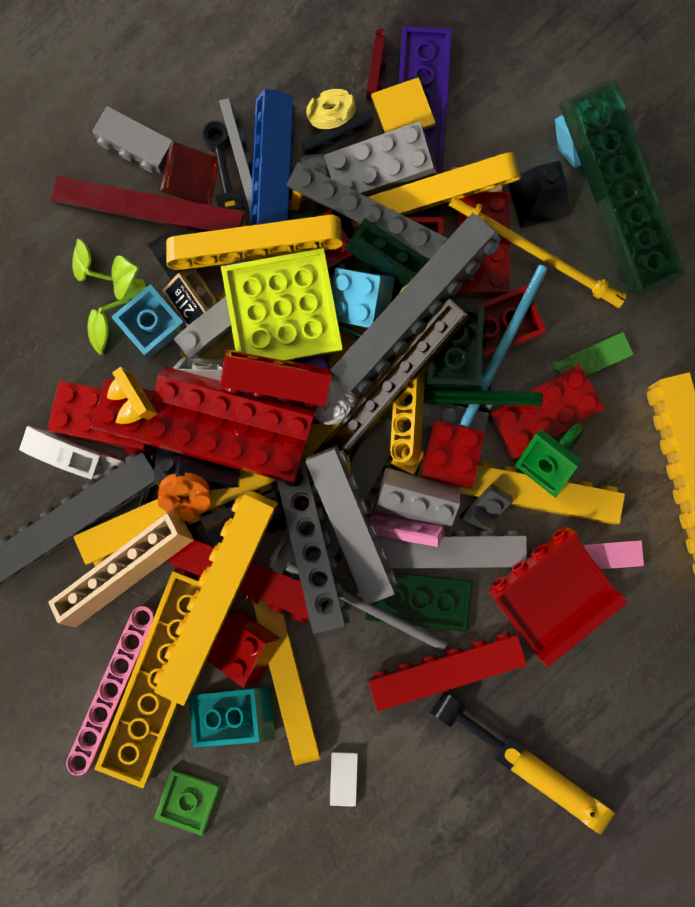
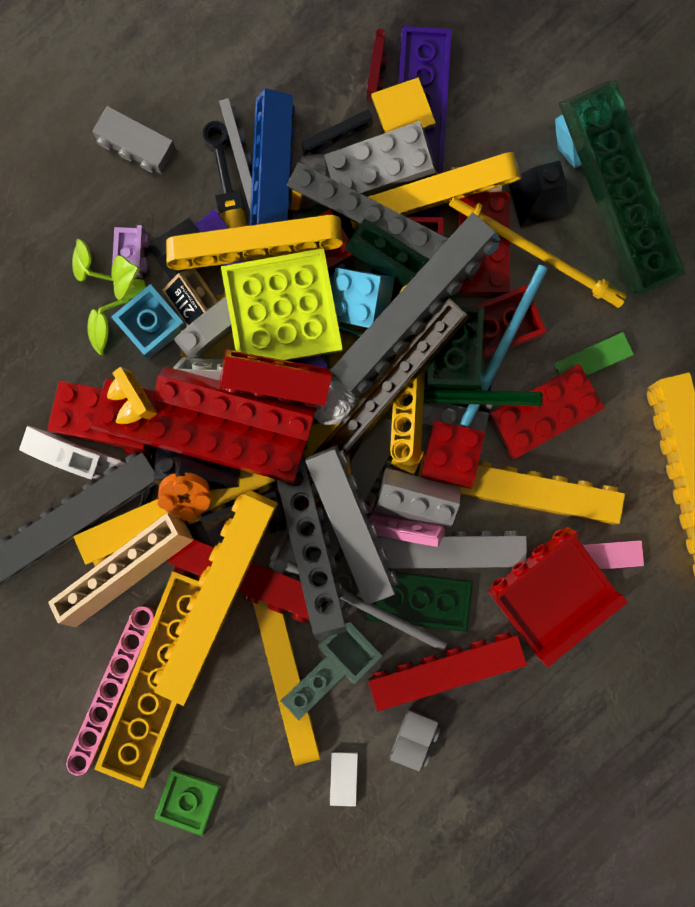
(132, 245): none -> lavender bracket
(145, 205): dark red tile -> none
(188, 174): clear red tile -> none
(231, 717): teal slope -> none
(243, 649): red brick -> none
(343, 109): light yellow tile -> none
(346, 655): none -> sand green plate
(414, 740): none -> light grey brick
(487, 508): dark grey slope -> none
(530, 768): yellow piece -> none
(551, 461): green tile -> none

